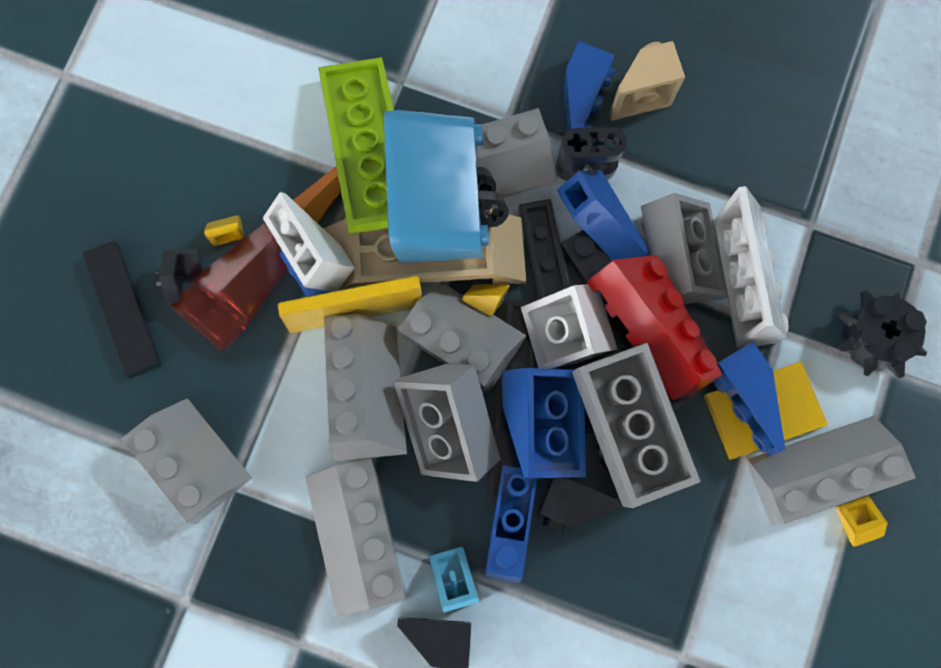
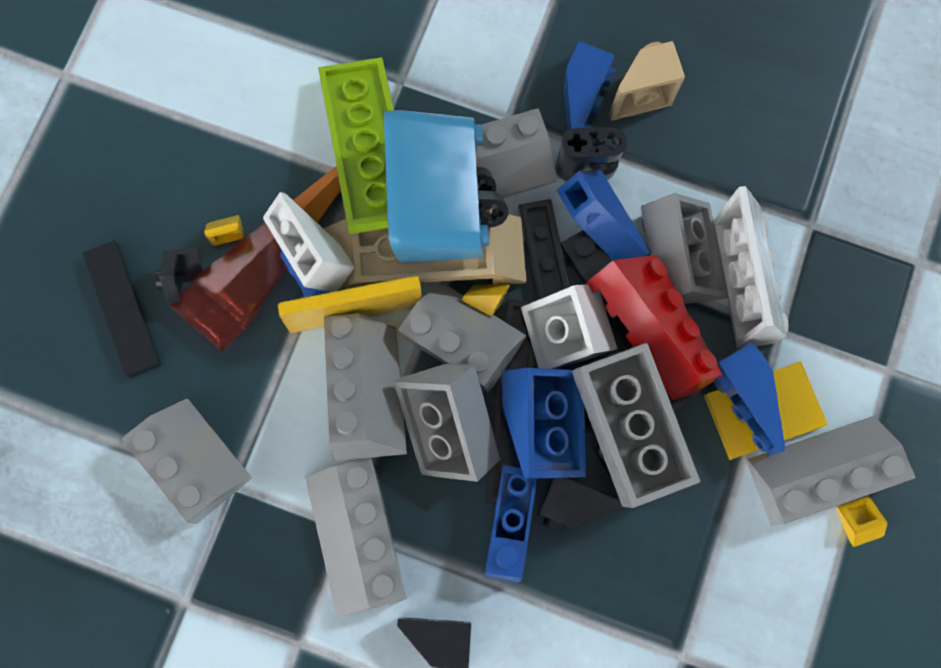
(453, 579): medium azure slope -> none
(883, 333): black brick -> none

